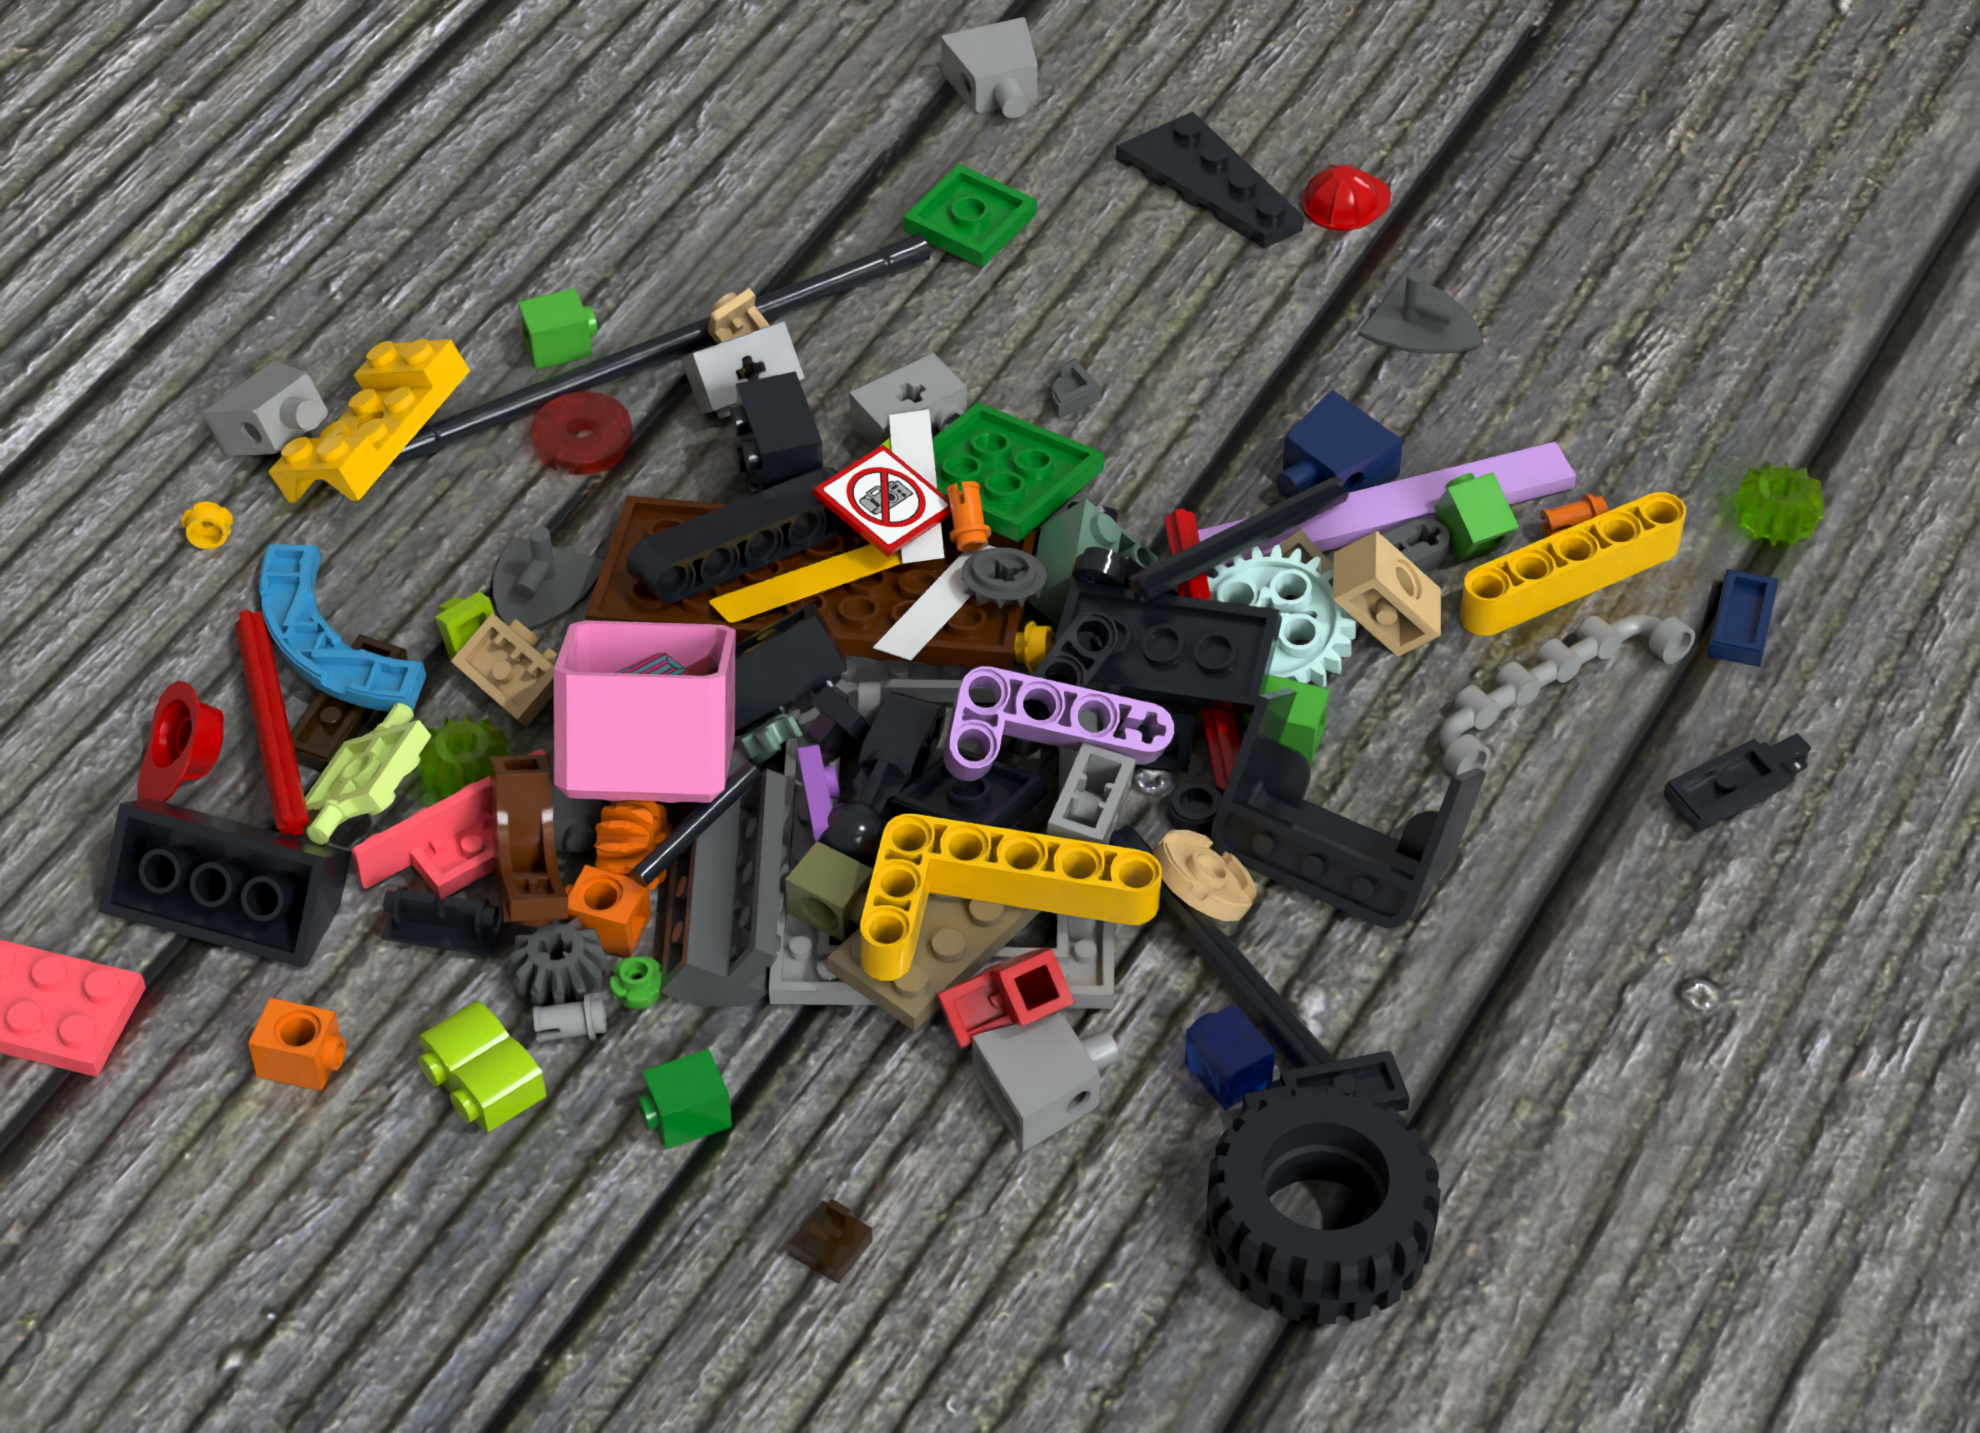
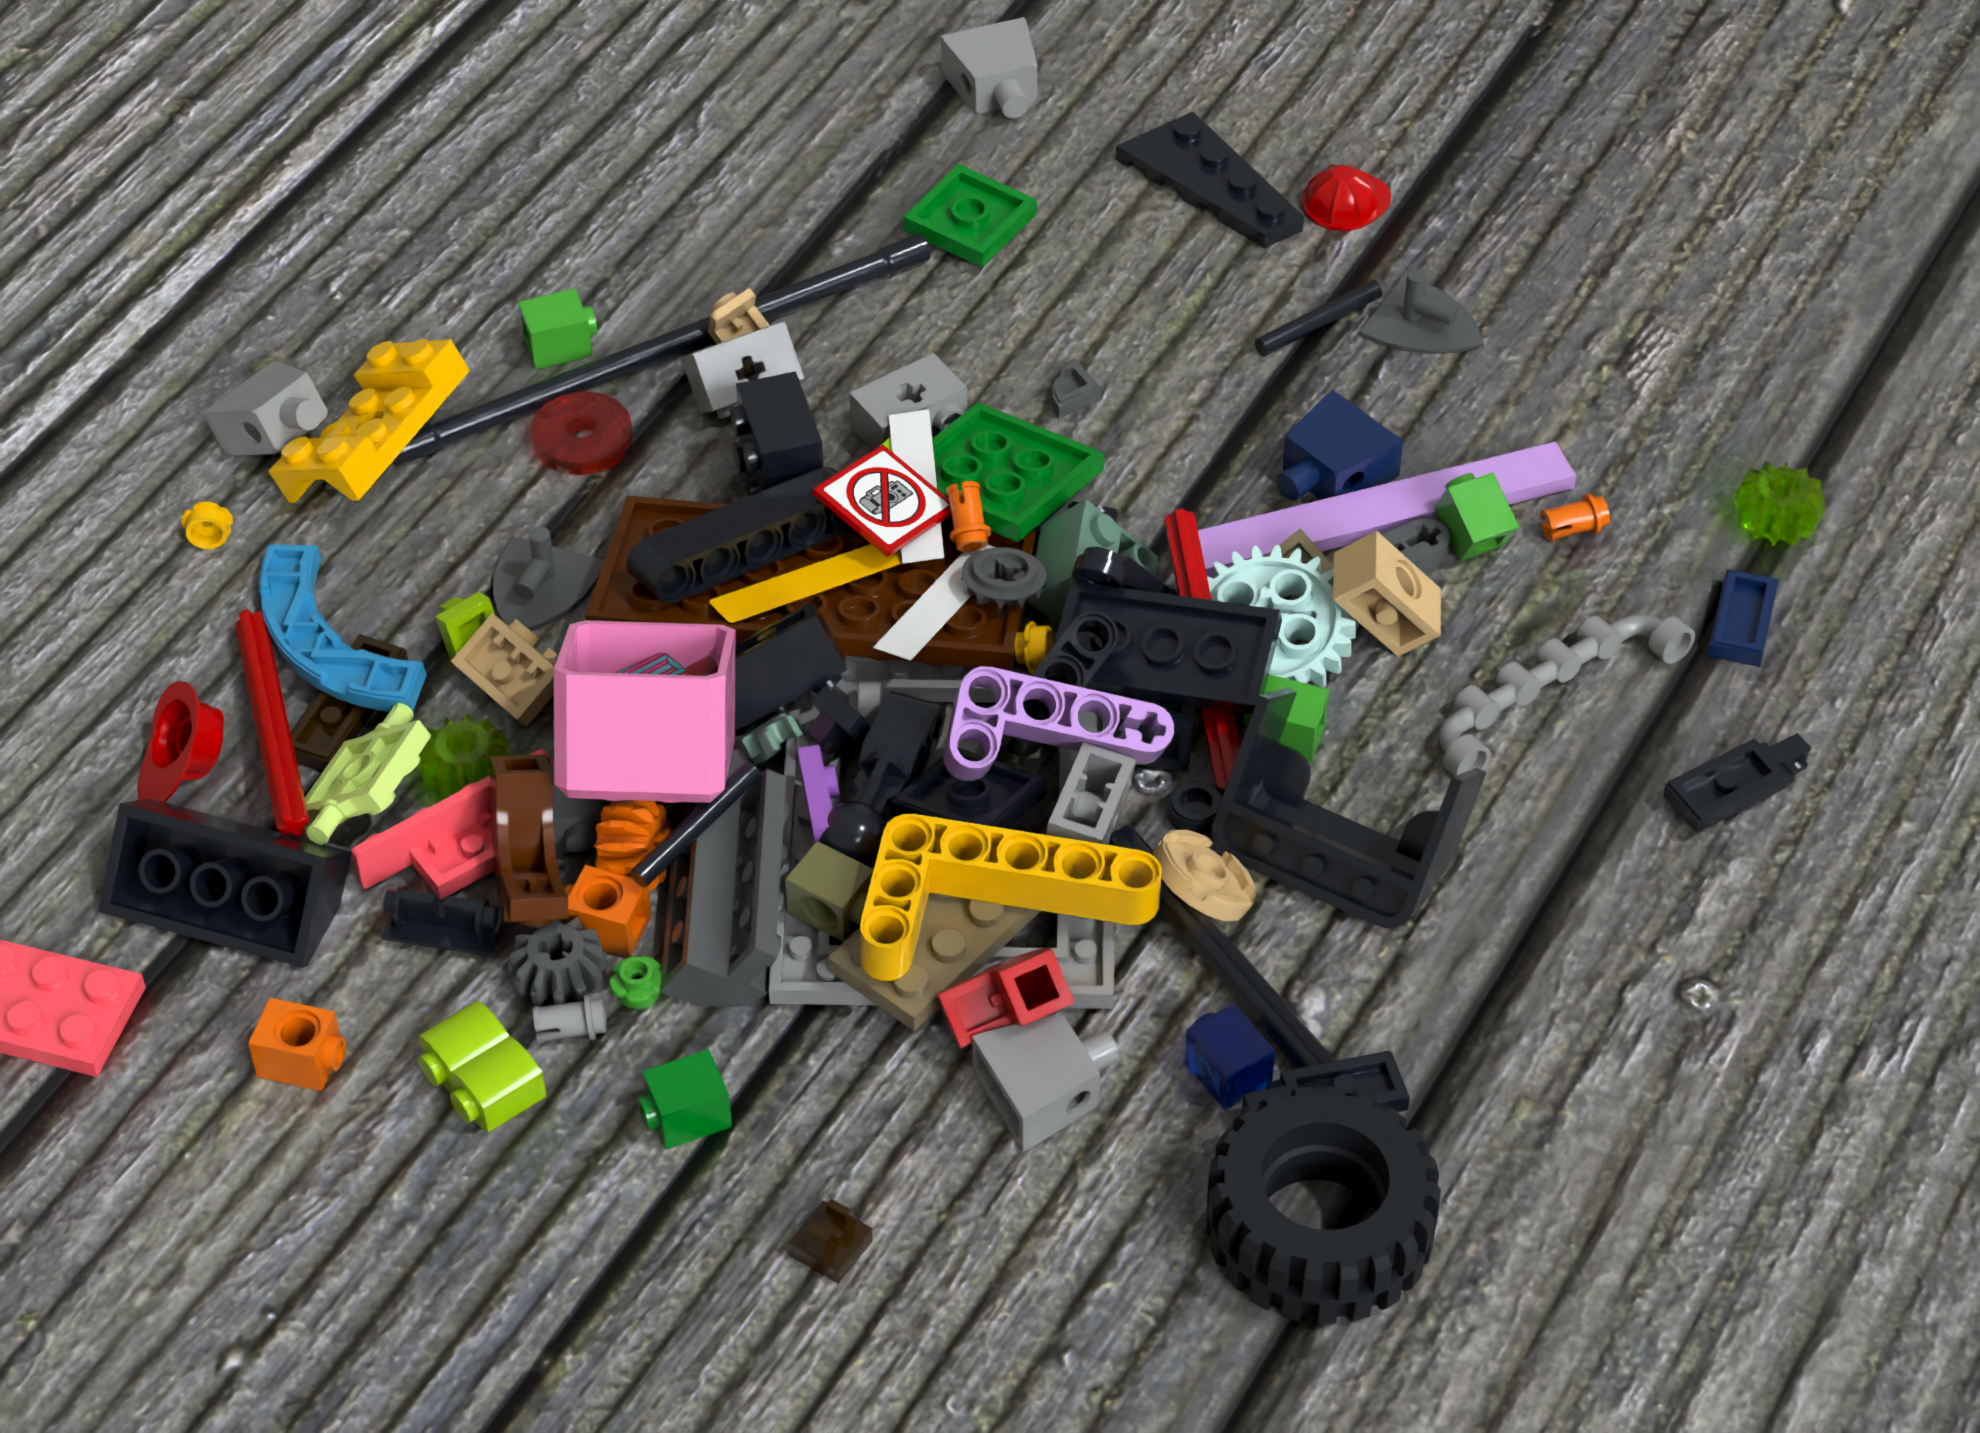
(1237, 539): black axle -> none
(1318, 318): none -> black bar
(1572, 563): yellow beam -> none

